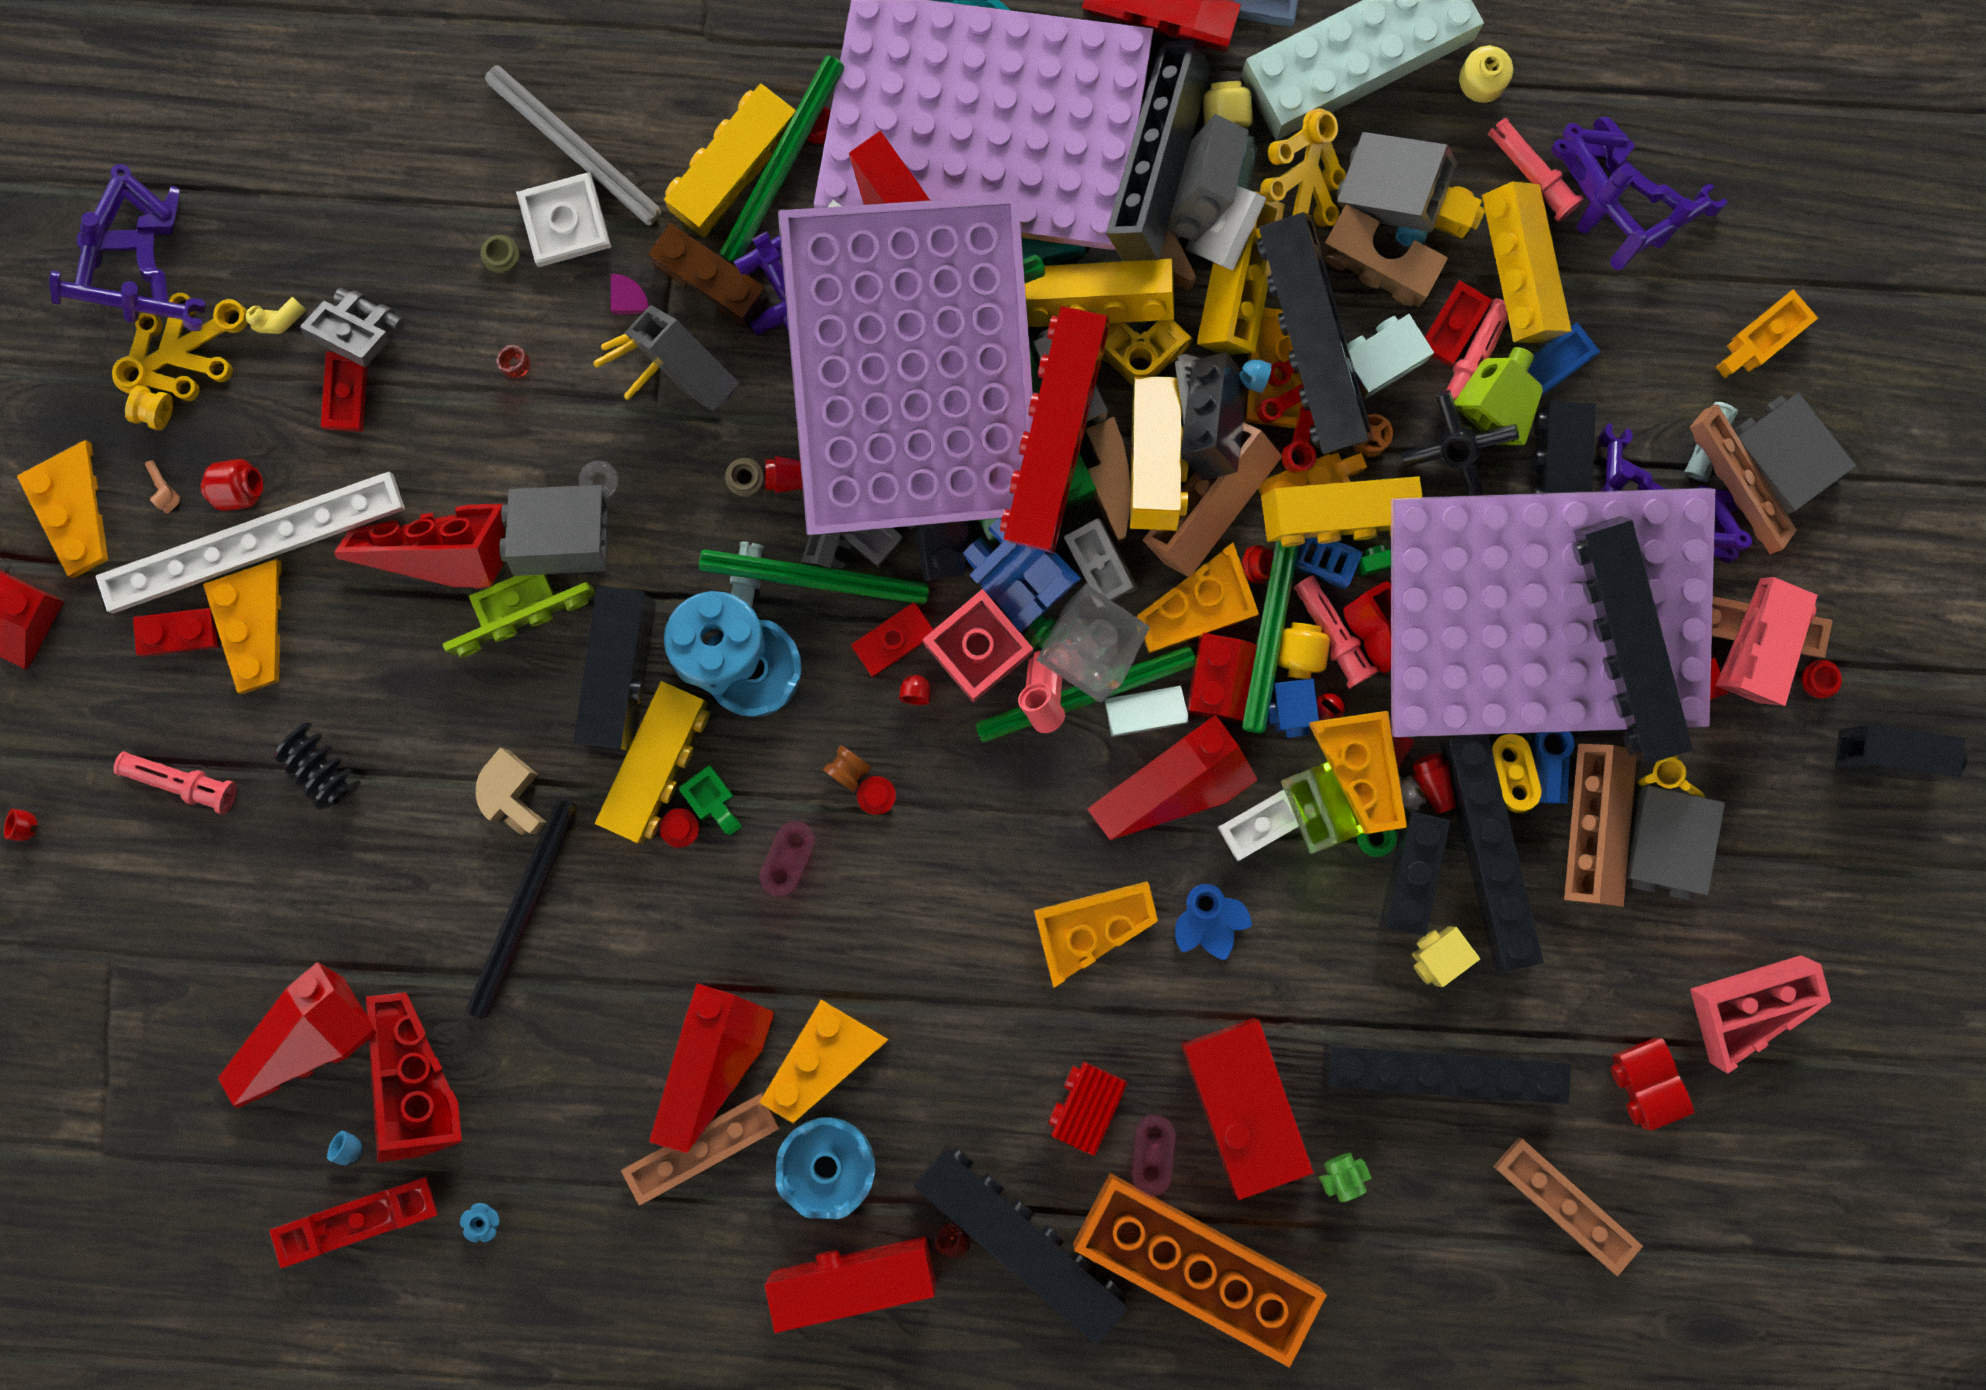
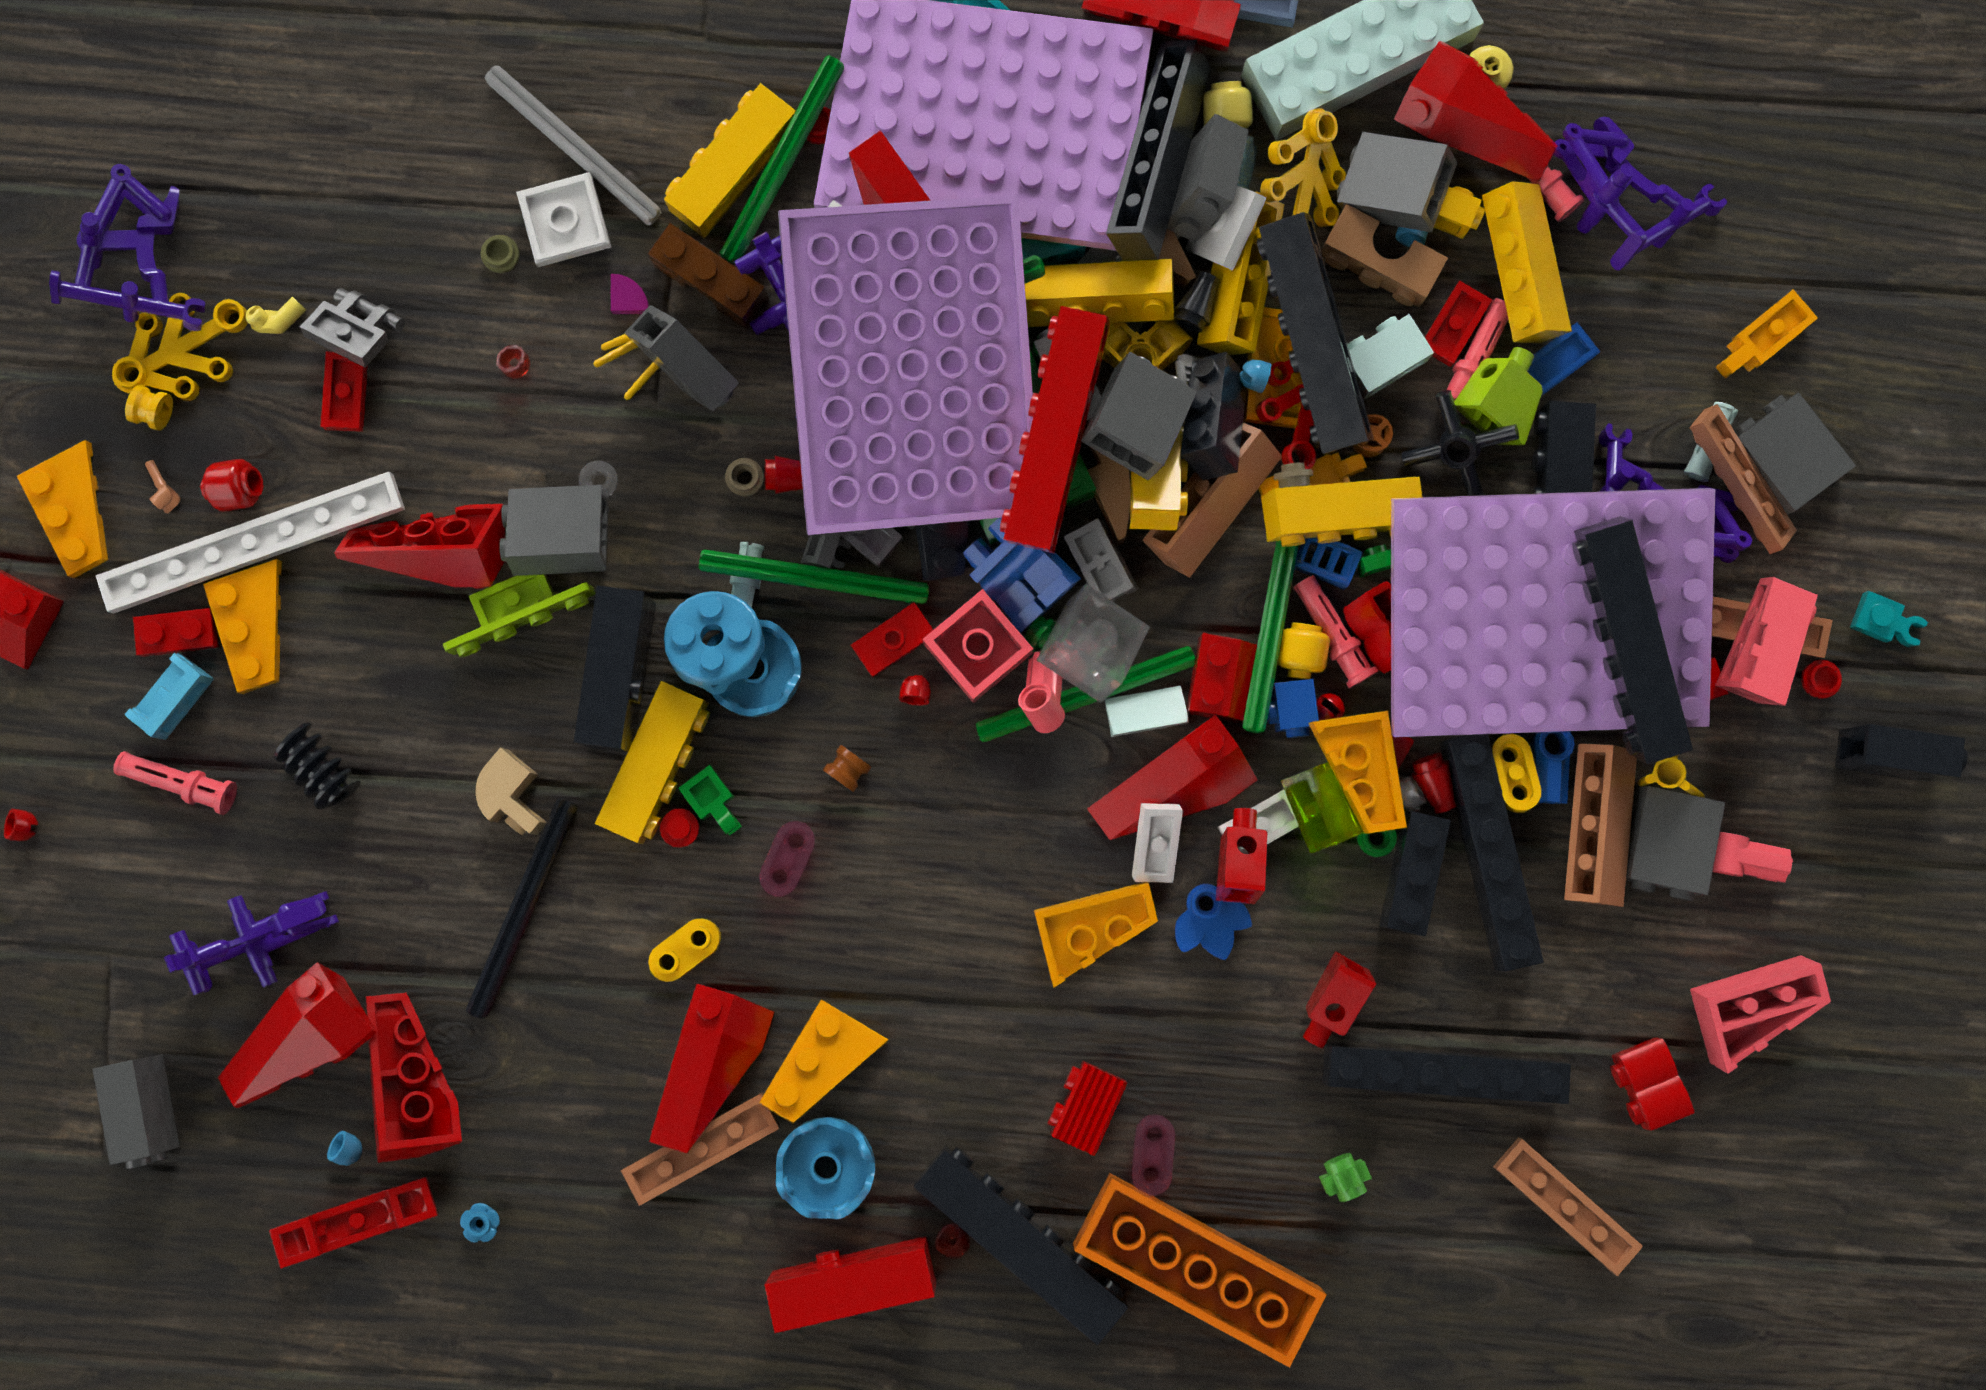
(136, 1111): none -> dark grey brick
(170, 697): none -> medium azure hinge
(254, 939): none -> dark purple piece
(684, 950): none -> yellow plate
(876, 795): red plate -> none
(1139, 416): none -> dark grey brick
(1157, 842): none -> white plate
(1197, 304): none -> black cone
(1204, 603): light orange wing -> none
(1240, 874): none -> red torso
(1247, 1108): red brick -> none
(1257, 563): red plate -> none
(1293, 475): none -> dark tan plate
(1343, 984): none -> red torso
(1443, 956): light yellow brick -> none
(1468, 111): none -> red wedge
(1742, 857): none -> coral piece
(1883, 619): none -> teal plate

